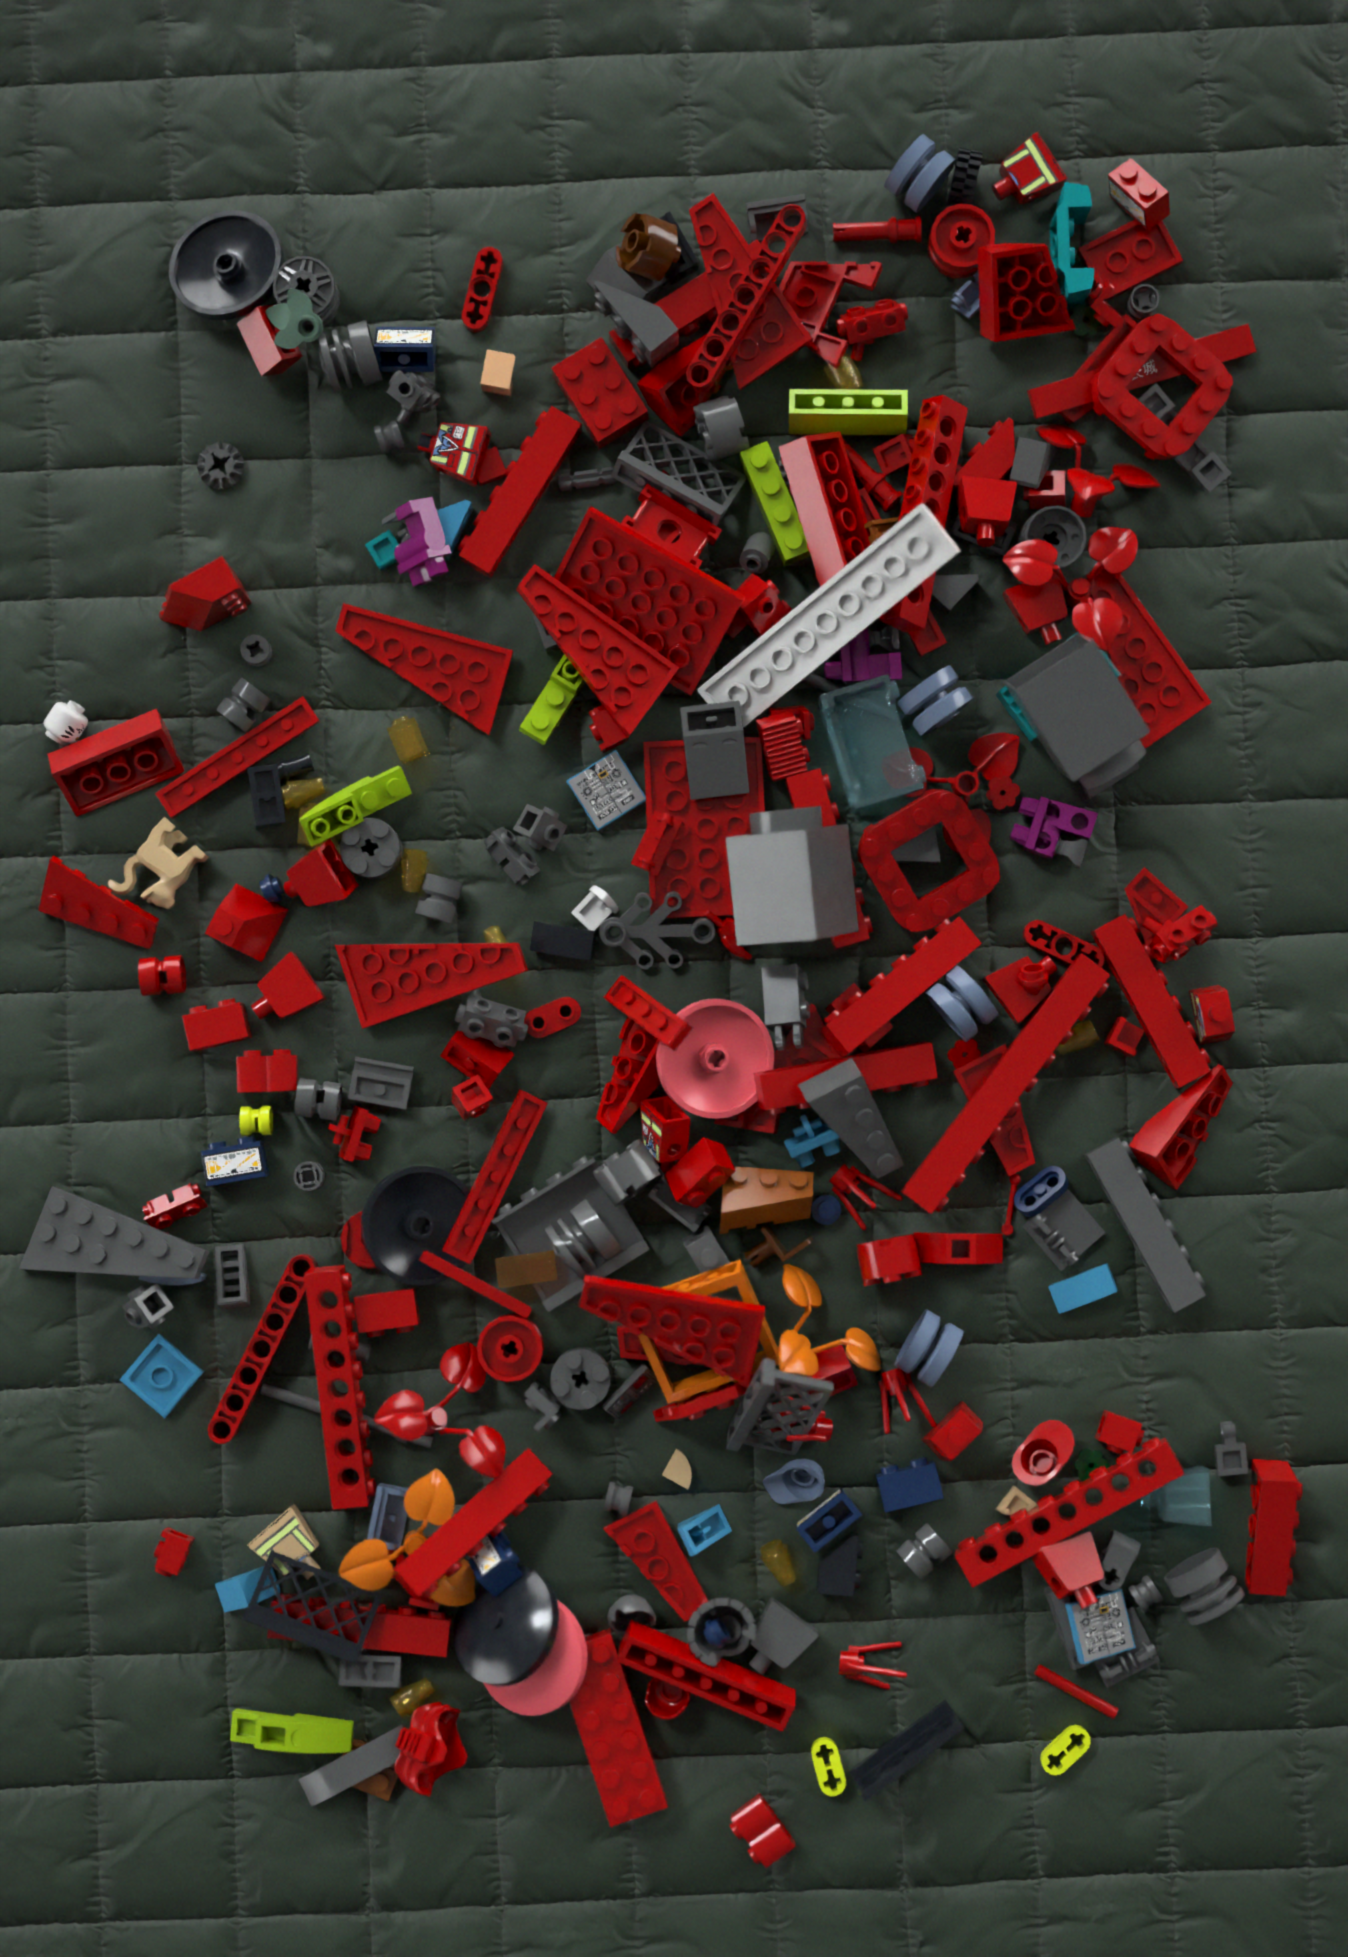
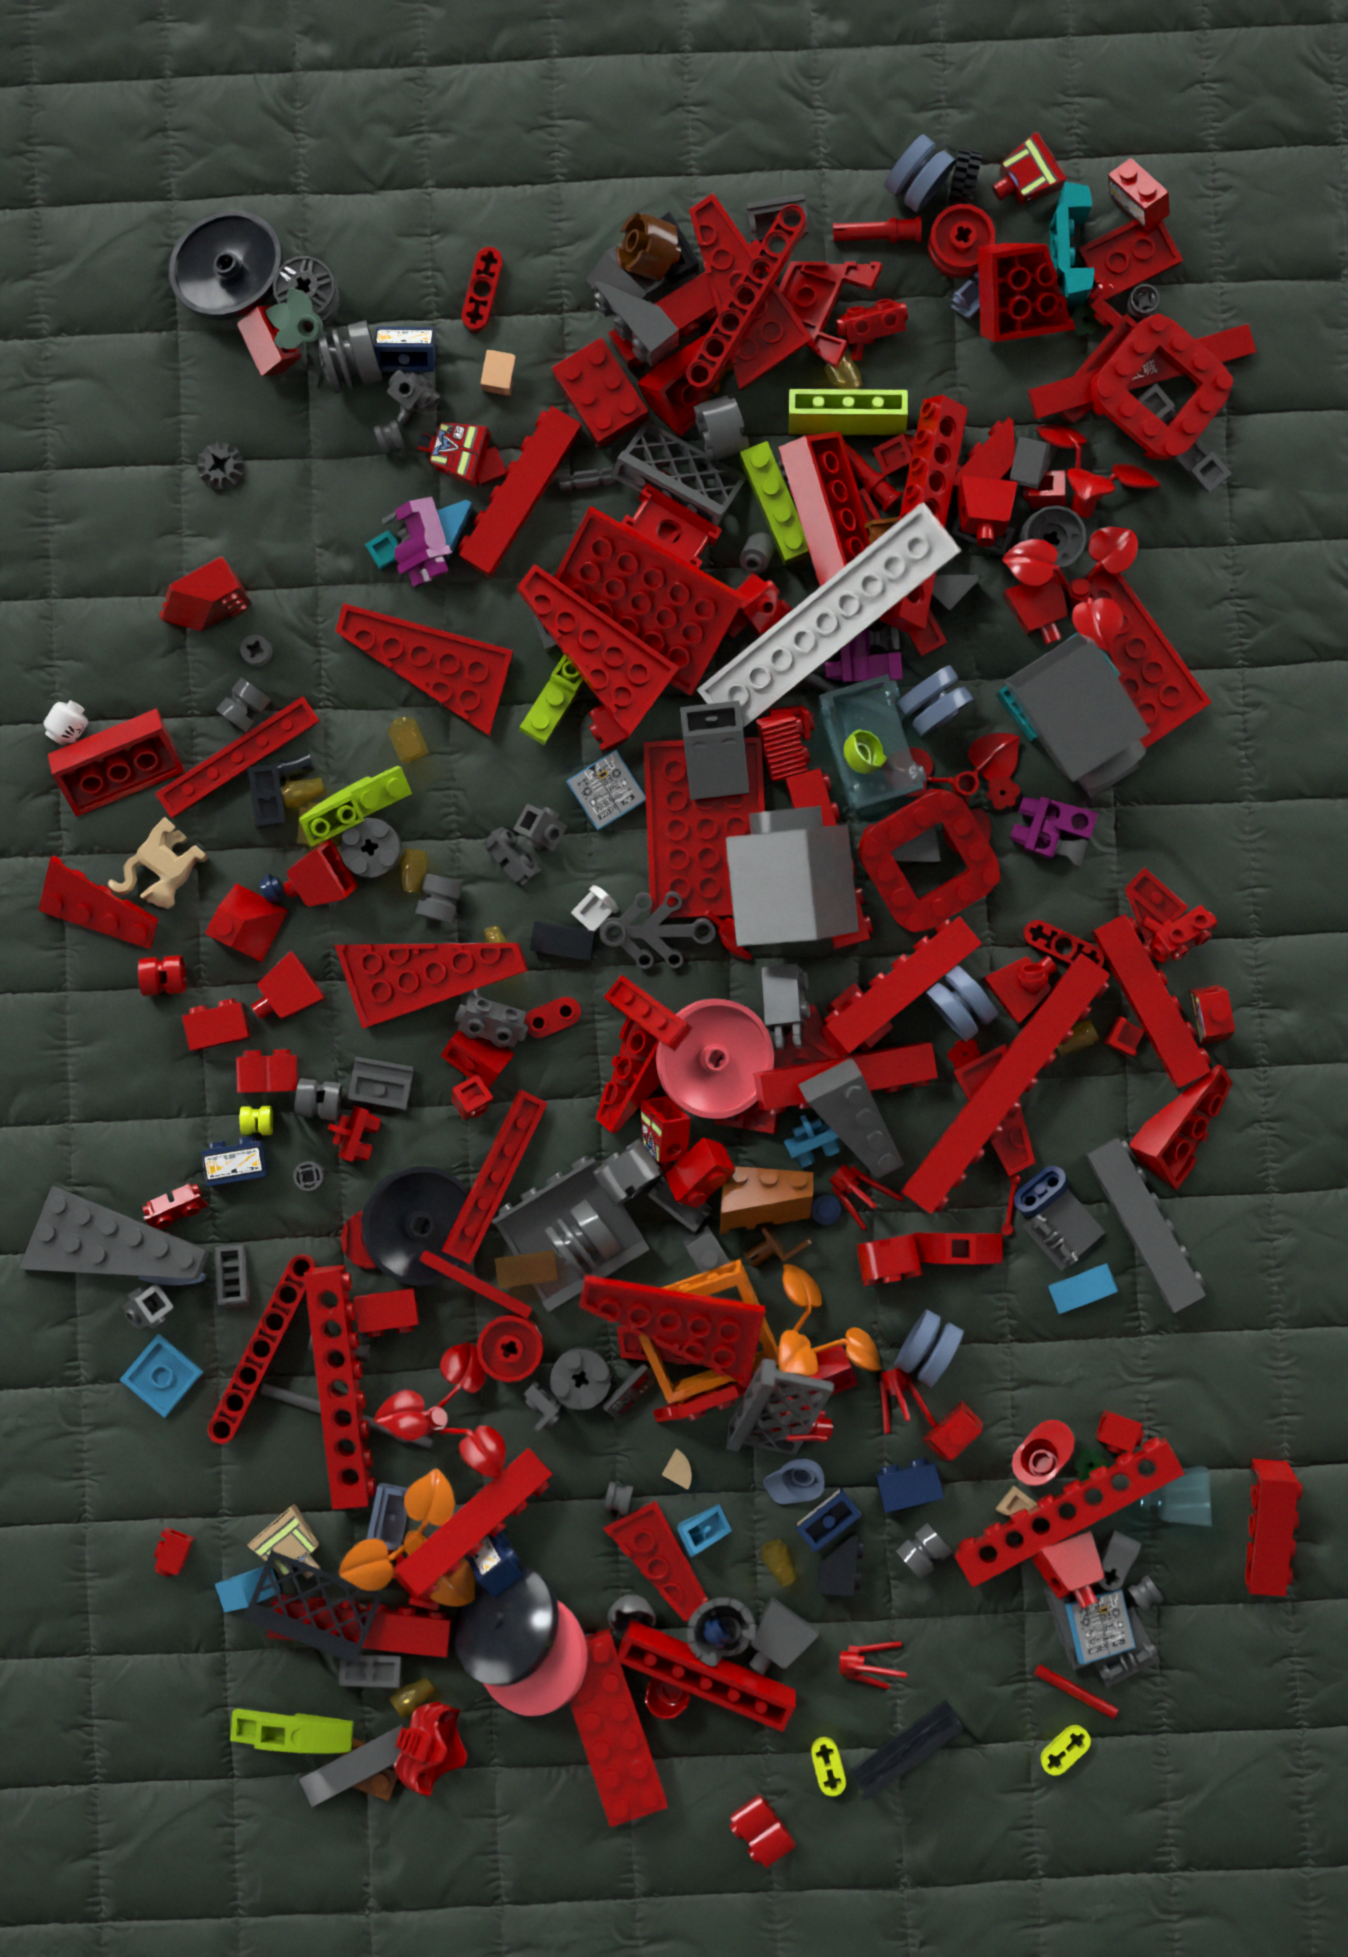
(656, 842): red hinge -> none
(864, 752): none -> lime hair
(1206, 1591): dark grey wheel -> none
(1230, 1456): dark grey plate -> none

